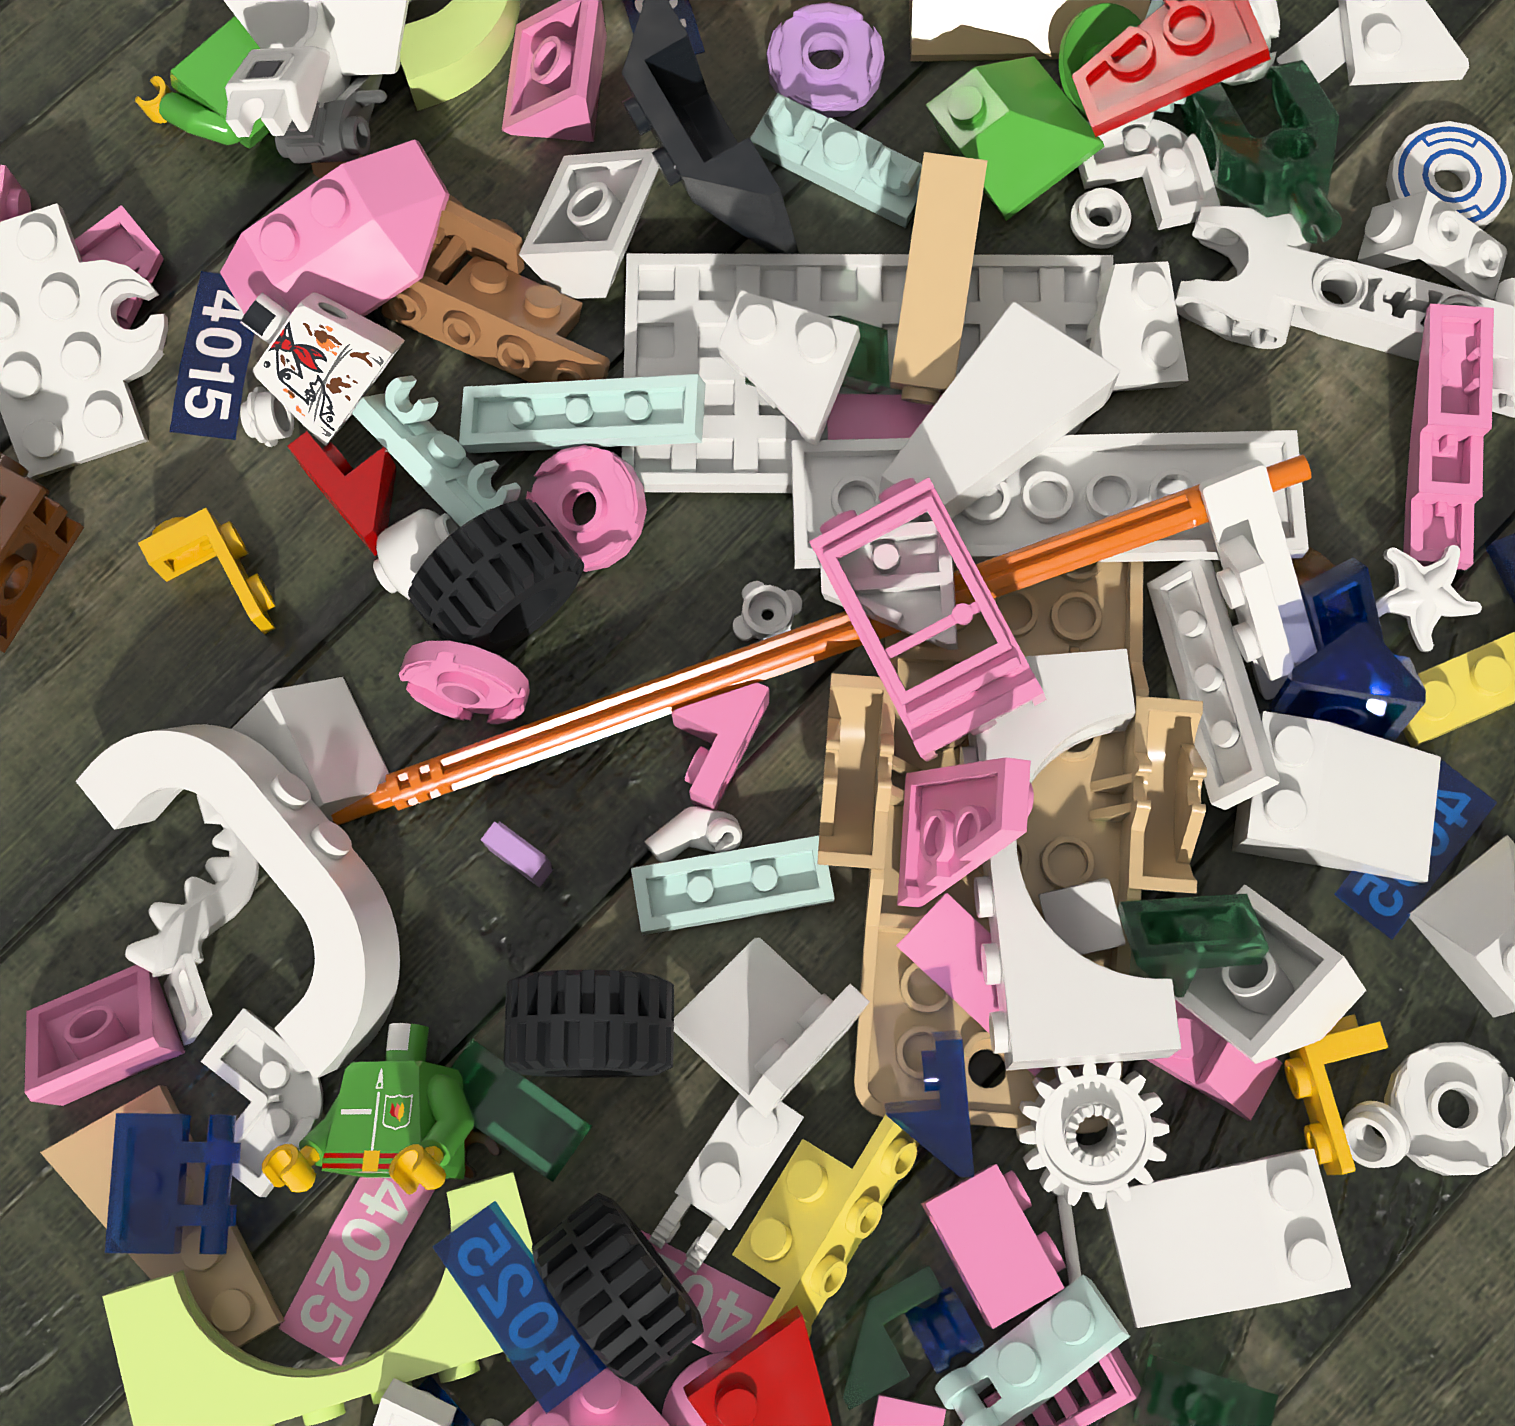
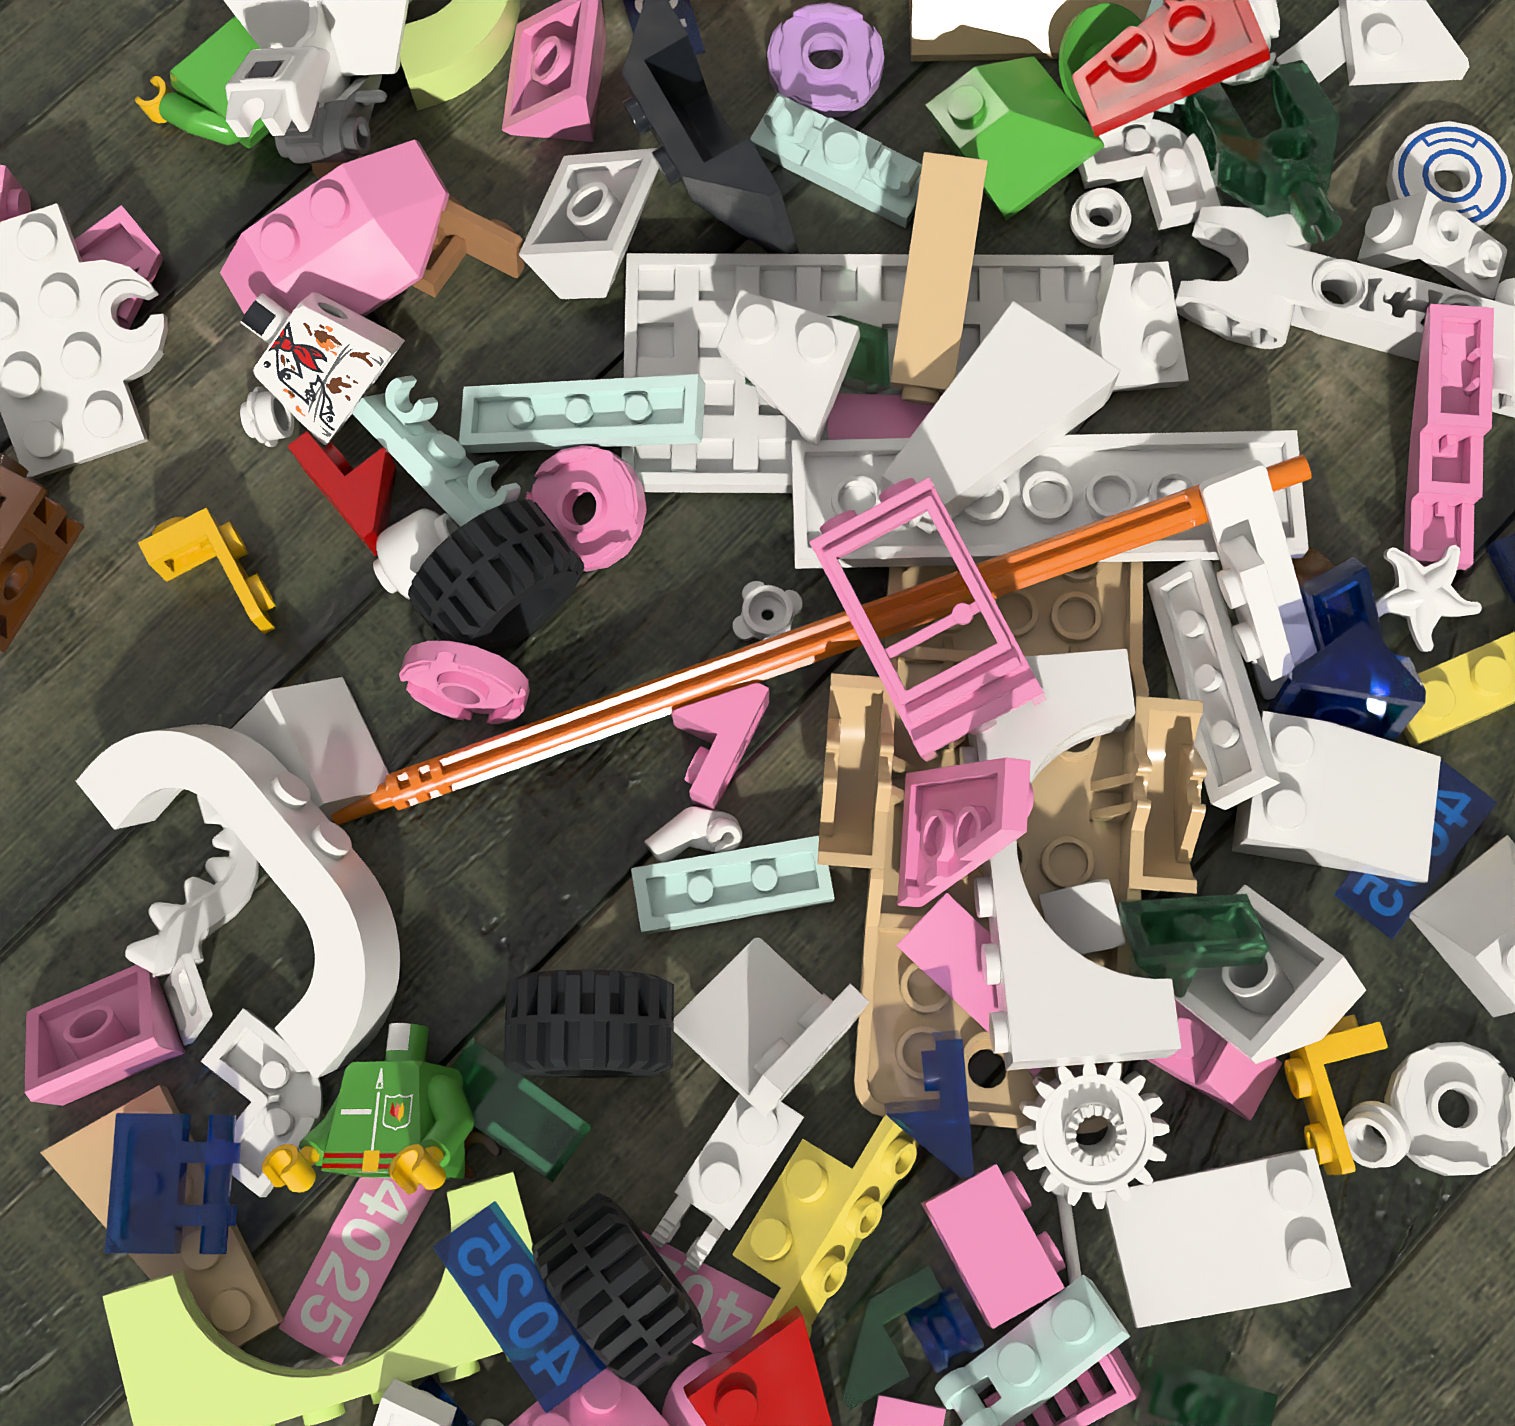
(212, 363): clear blue sticker -> none
(501, 322): medium nougat bracket -> none
(517, 853): lavender tile -> none
(903, 580): white wing -> none

